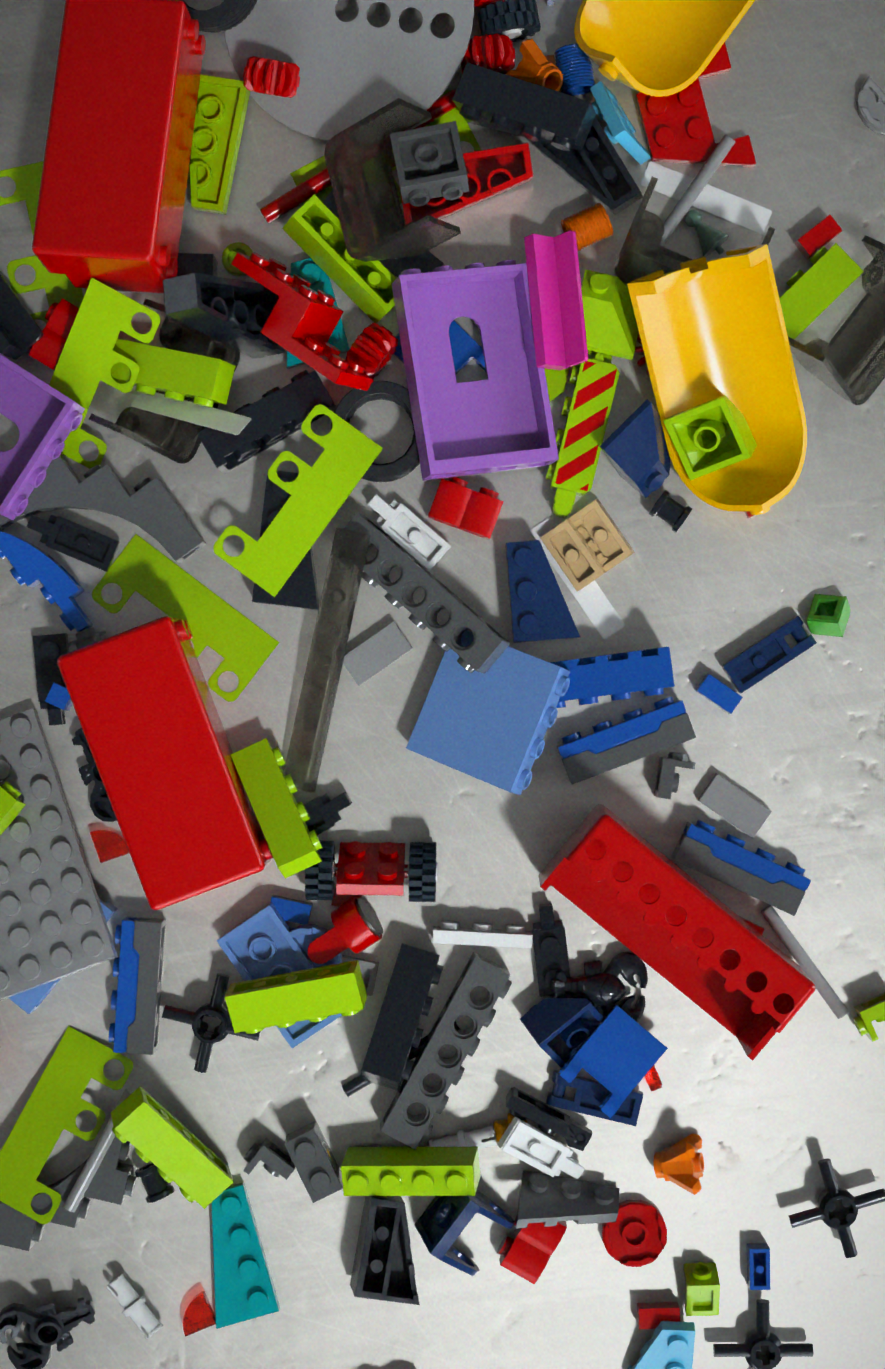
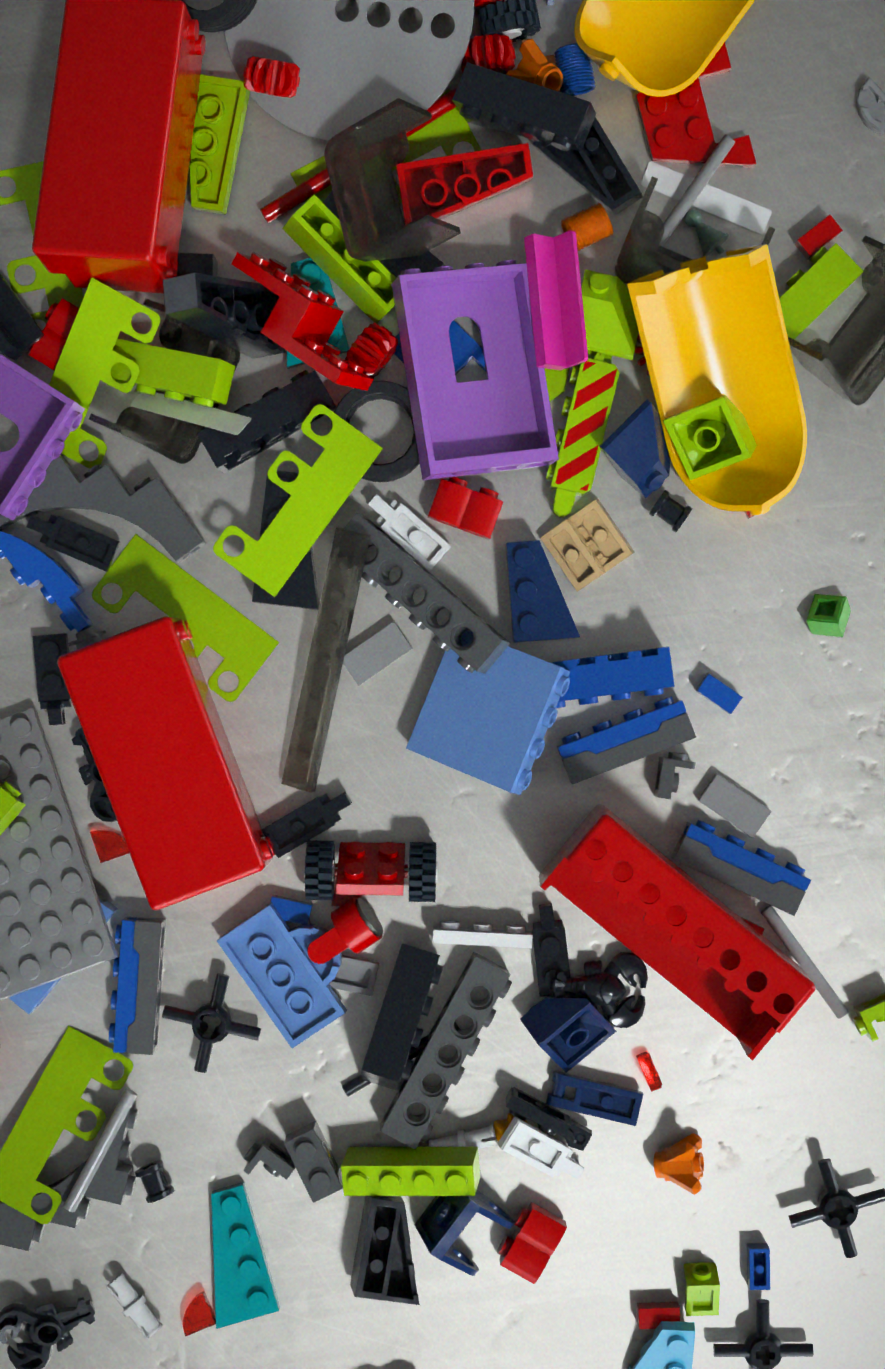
(59, 697): blue piece -> none
(171, 1148): lime brick -> none
(229, 254): lime tile -> none
(276, 807): lime brick -> none
(296, 997): lime brick -> none
(429, 163): dark grey plate -> none
(564, 1199): dark grey wing -> none
(590, 597): white sticker -> none
(616, 1056): blue flag -> none
(618, 125): medium azure wing -> none
(636, 1235): red tile -> none
(768, 655): dark blue plate -> none

